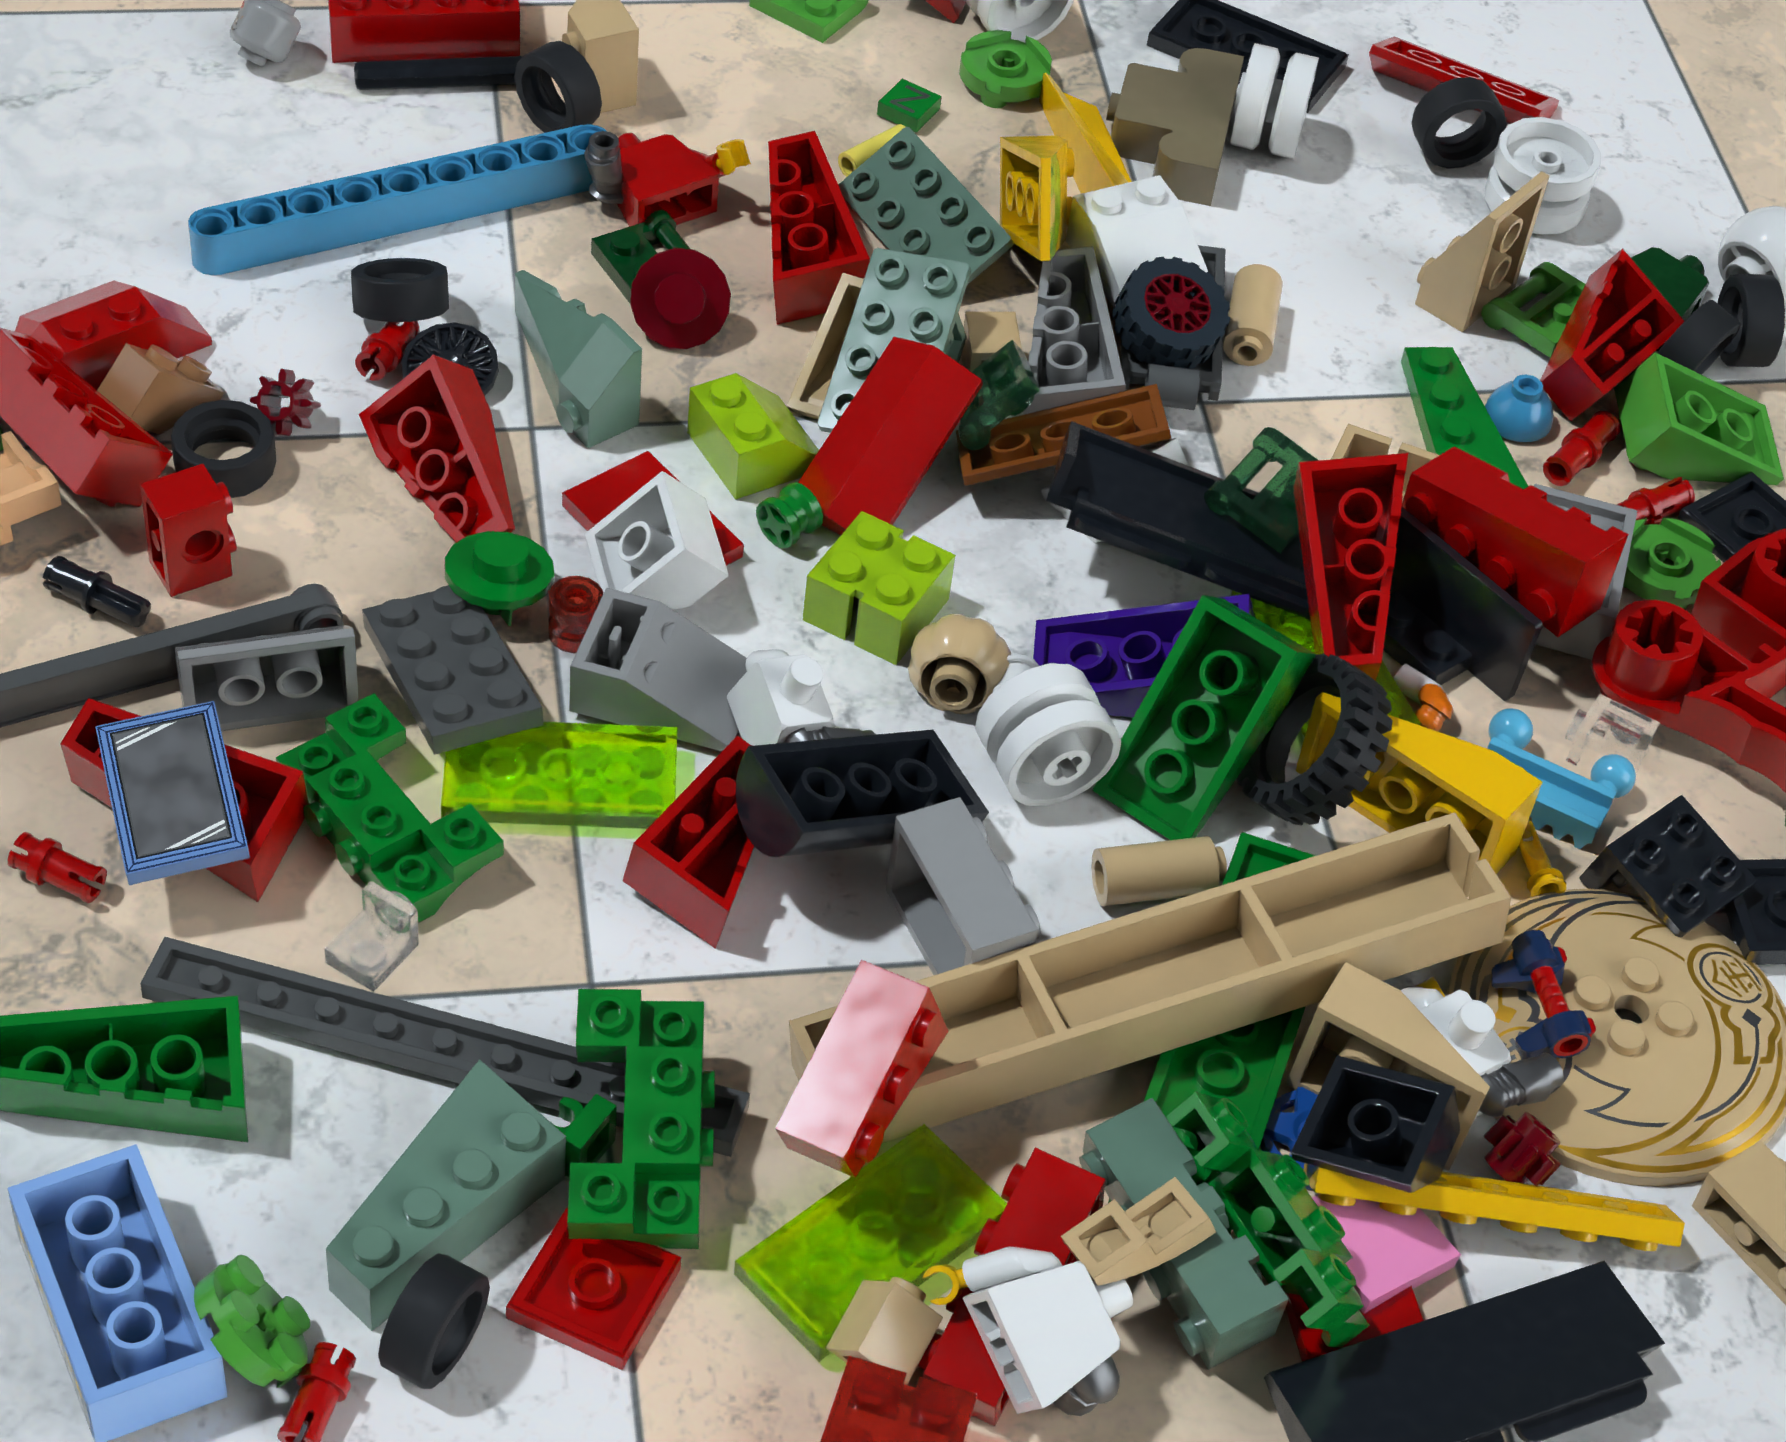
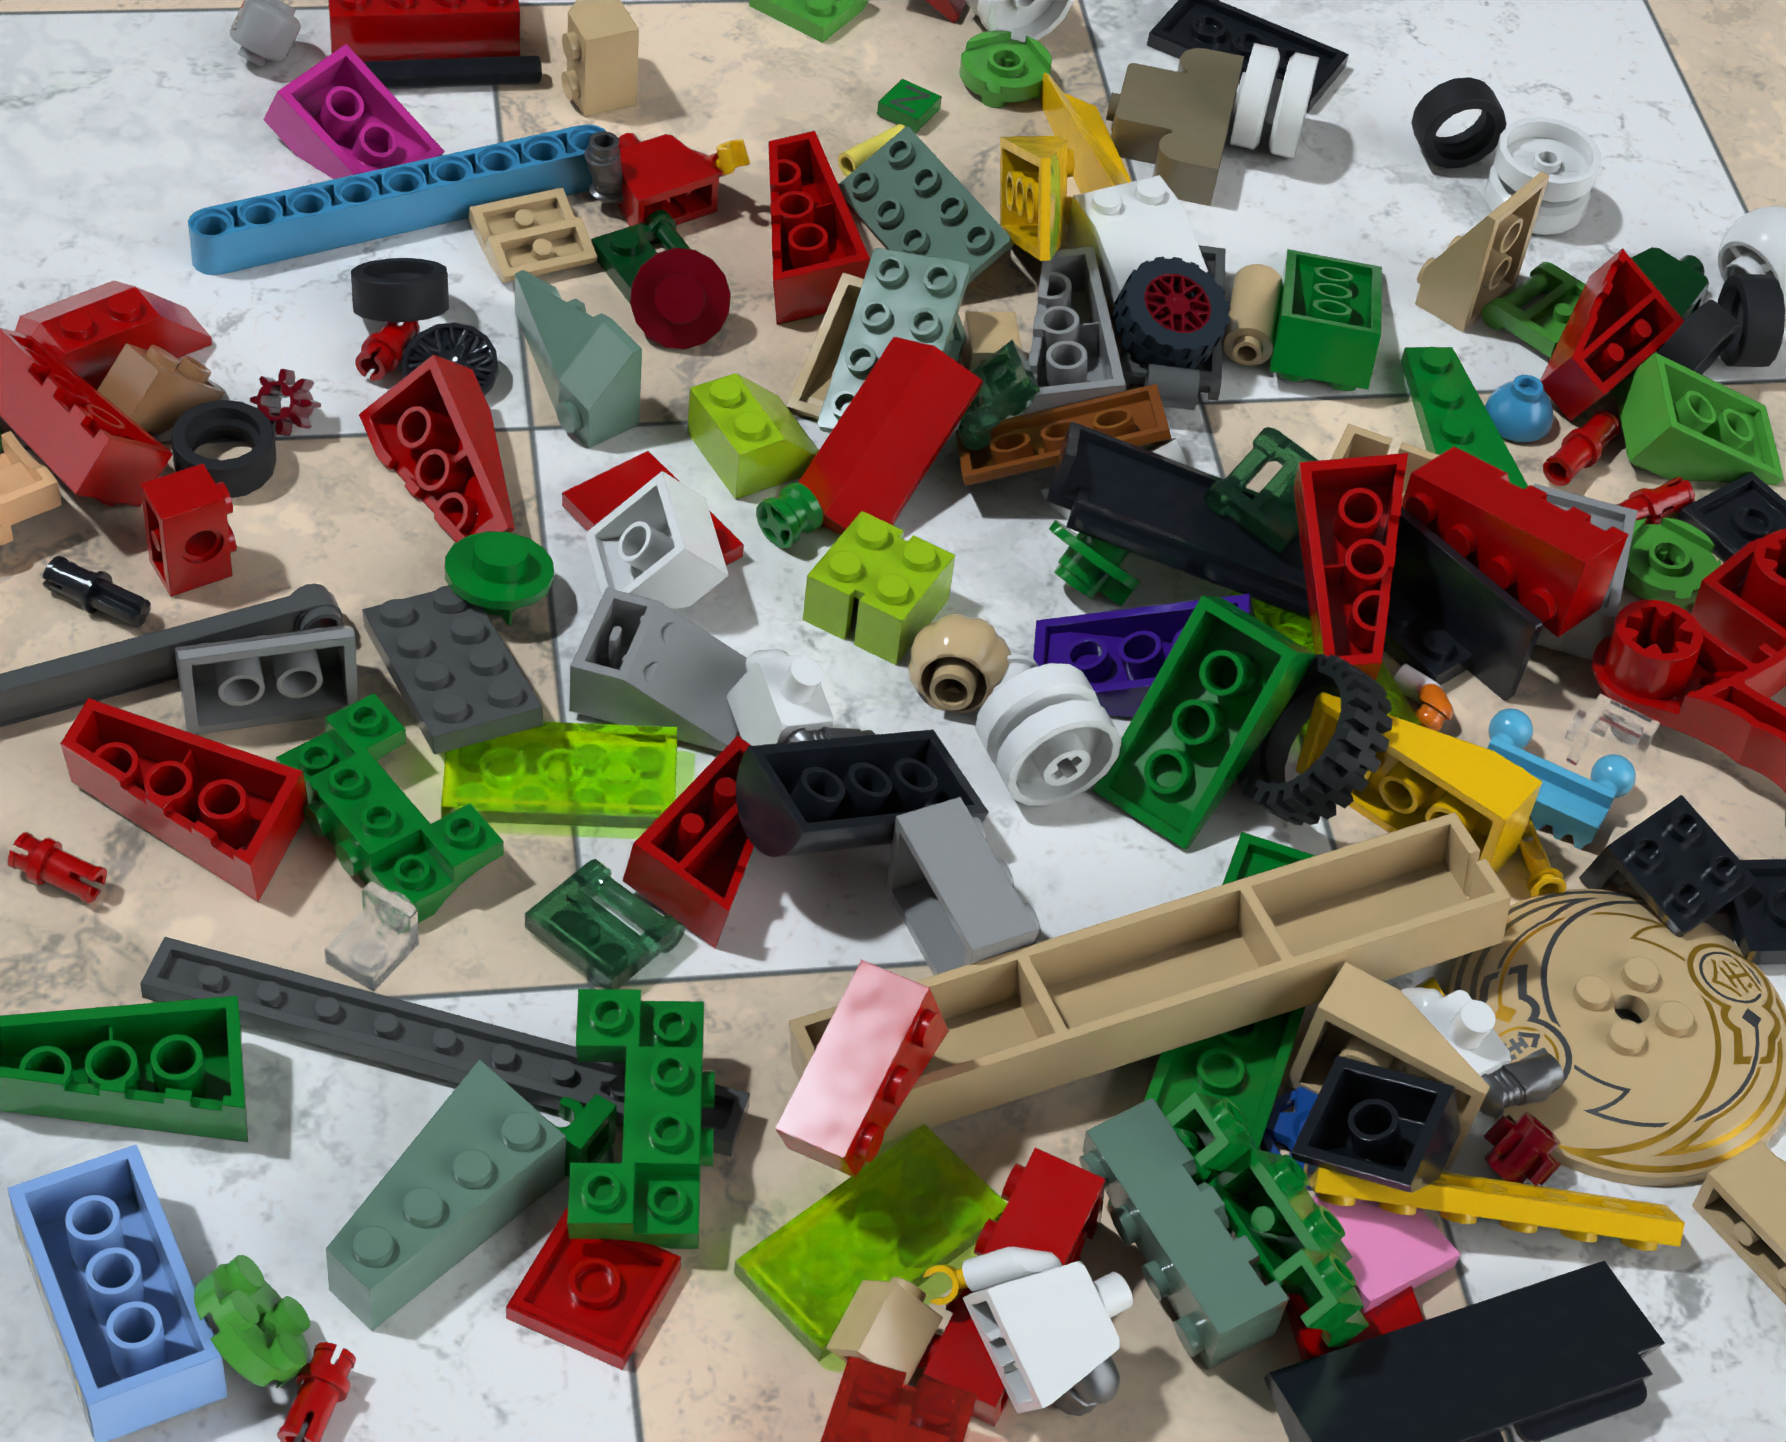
(172, 793): tile -> none
(347, 120): none -> dark pink slope
(433, 1321): black tyre -> none
(531, 234): none -> tan slope
(571, 609): clear red wheel -> none
(573, 78): black tyre -> none
(592, 935): none -> clear green plate
(1093, 566): none -> green piece
(1151, 1232): tan slope -> none
(1156, 870): tan brick -> none
(1328, 321): none -> green slope
(1428, 69): red slope -> none
(1540, 970): dark blue piece -> none

